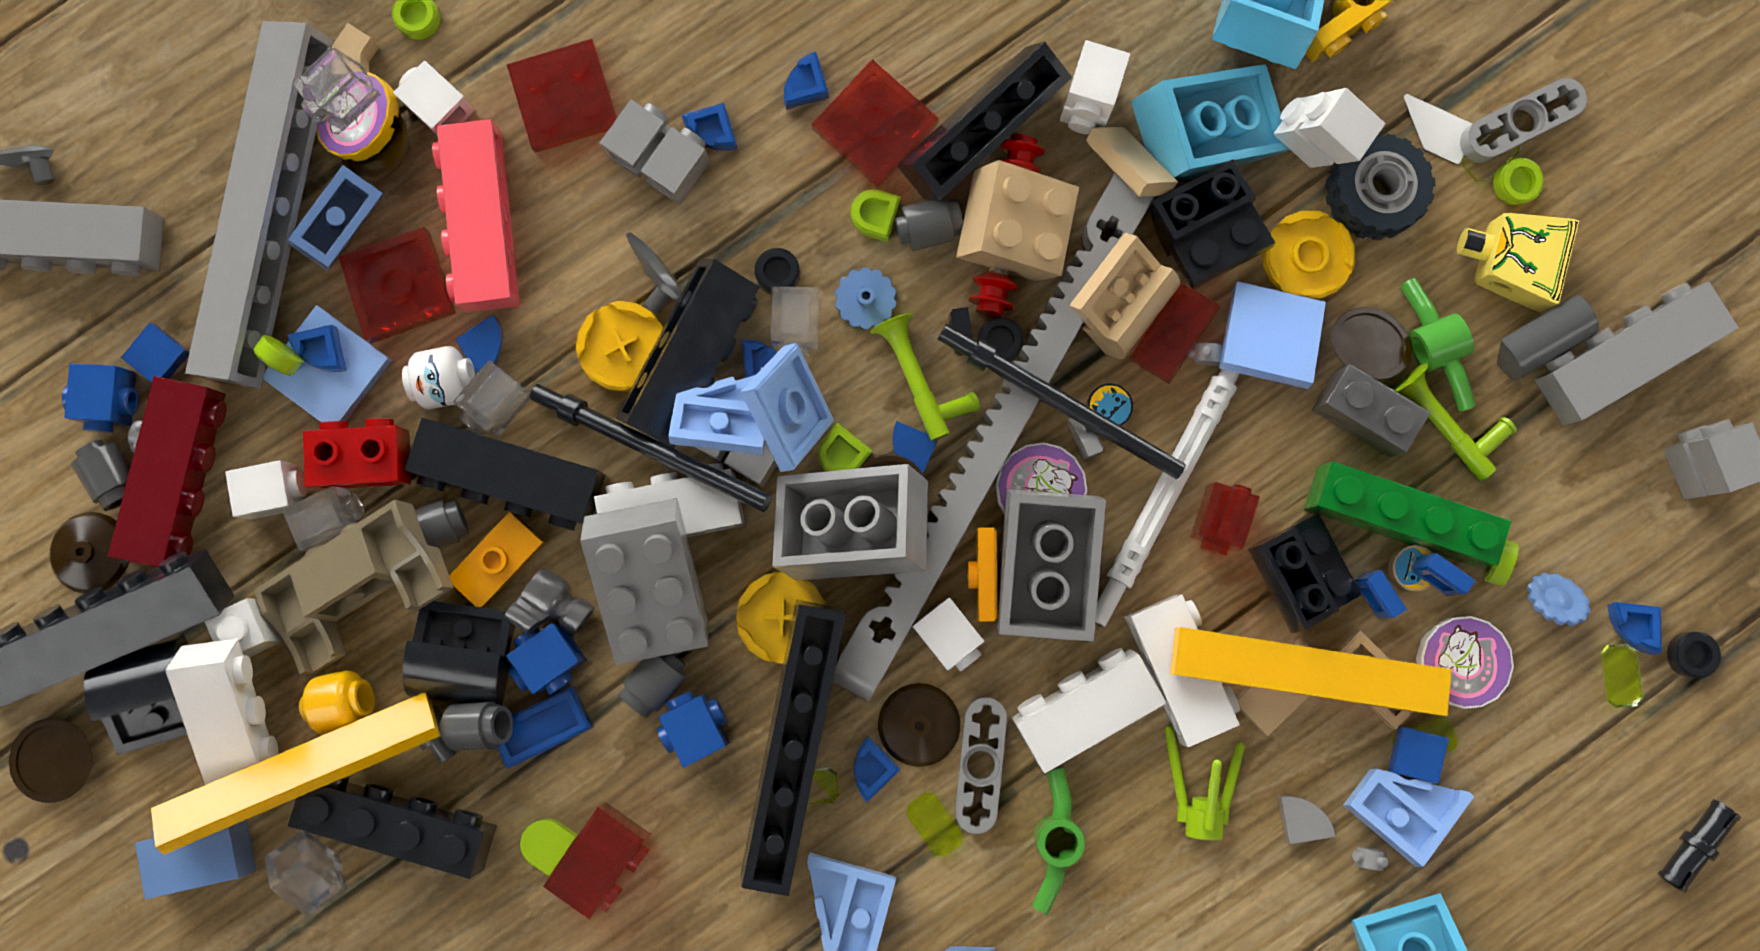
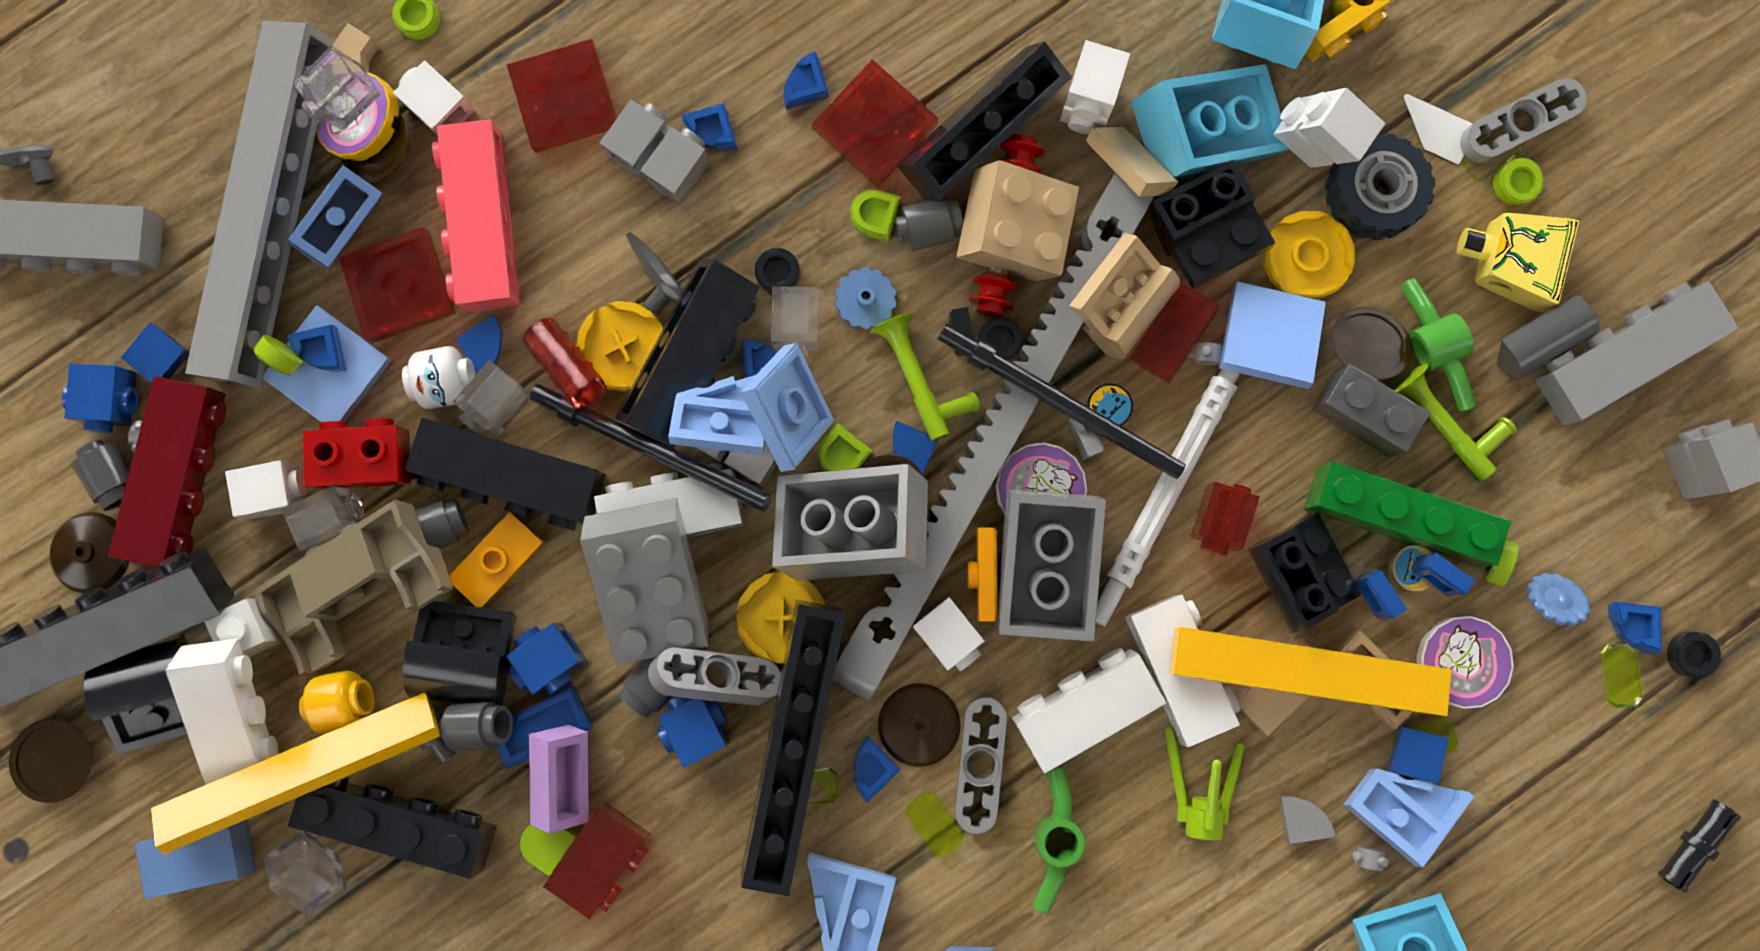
(547, 599): flat silver piece -> none
(558, 778): none -> lavender piece
(564, 363): none -> clear red axle
(697, 685): none -> light grey beam

